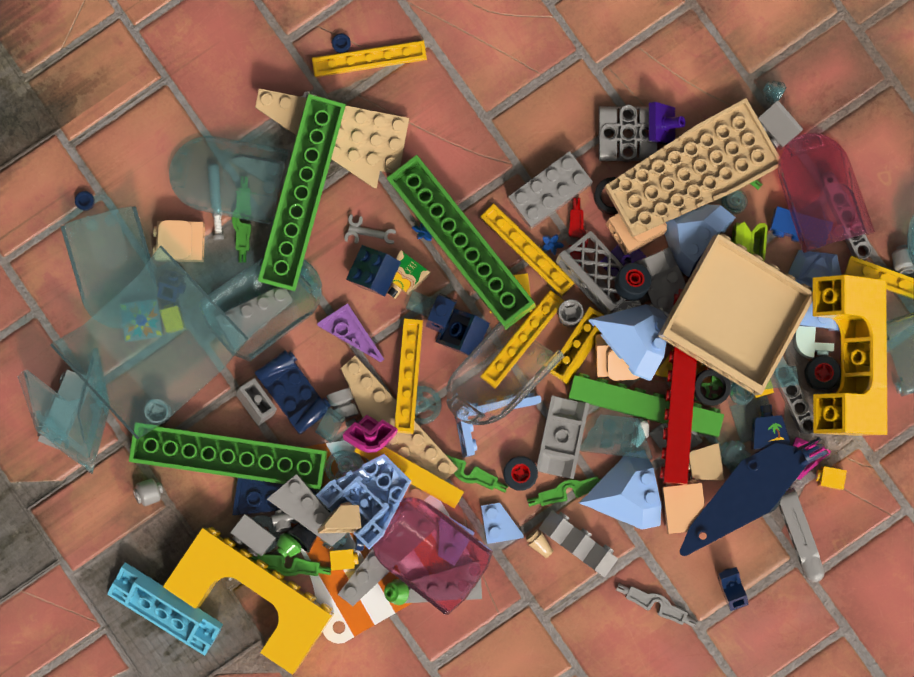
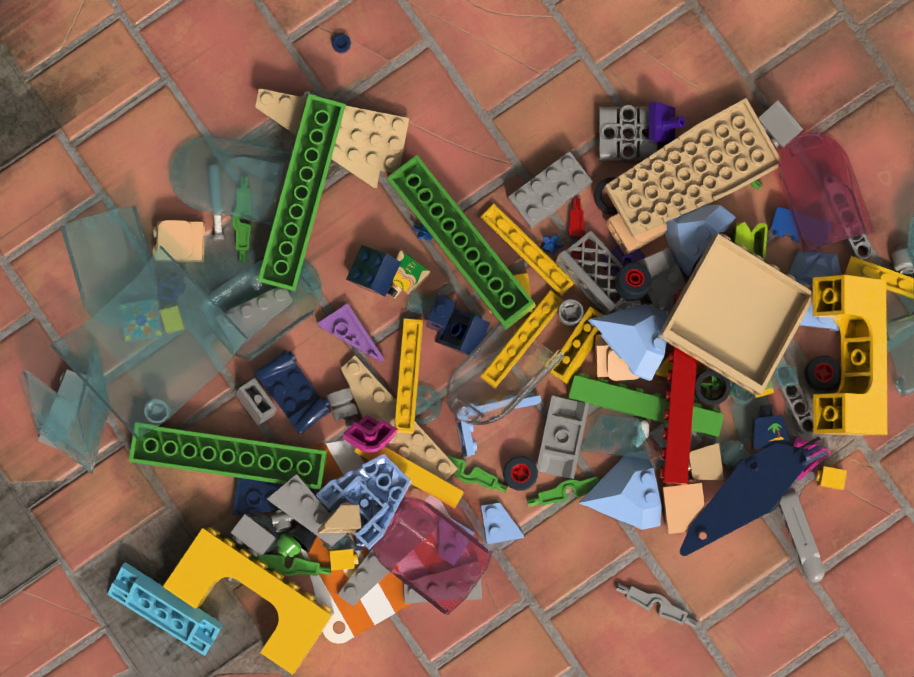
(84, 200): dark blue tile -> none
(148, 492): light grey head -> none
(330, 425): clear light blue tile -> none
(345, 460): clear light blue piece -> none
(355, 229): light grey bar -> none
(369, 58): yellow tile -> none
(396, 592): bright green cone -> none
(539, 543): tan cone -> none
(578, 543): light grey brick -> none
(732, 588): dark blue brick -> none
(734, 206): clear light blue cone -> none
(774, 91): clear light blue cone -> none
(805, 343): light aqua brick -> none

